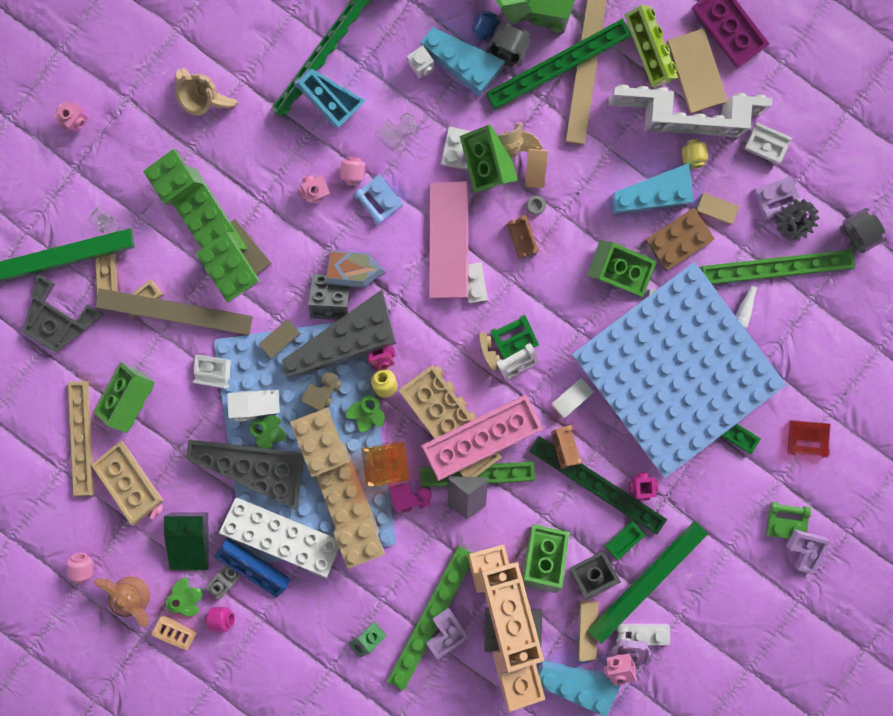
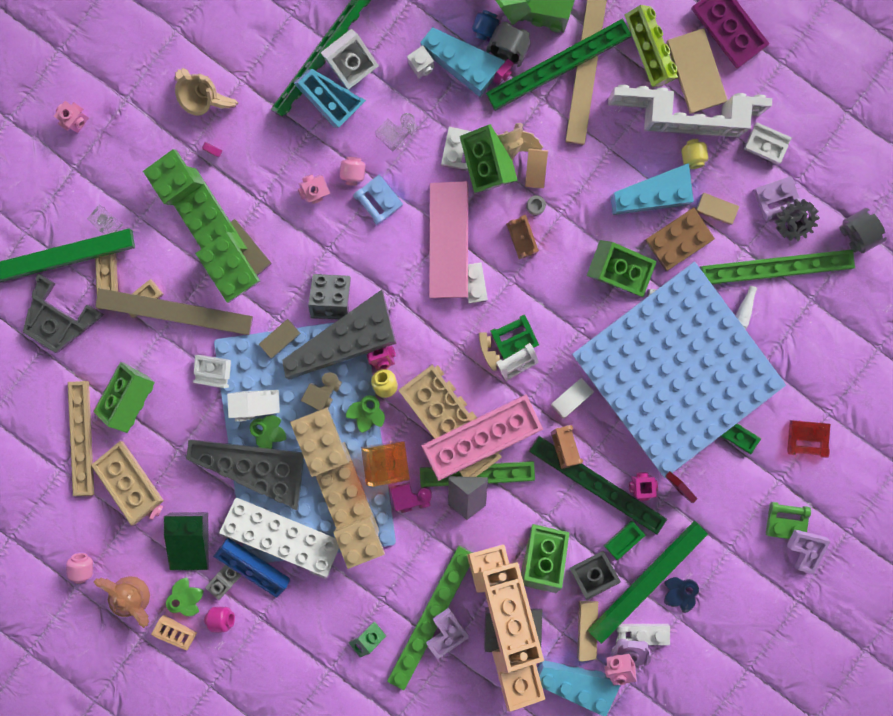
(212, 149): none -> dark pink tile
(349, 59): none -> white brick
(352, 269): tile -> none
(503, 72): none -> dark pink plate
(678, 595): none -> dark blue plate
(681, 487): none -> dark red tile

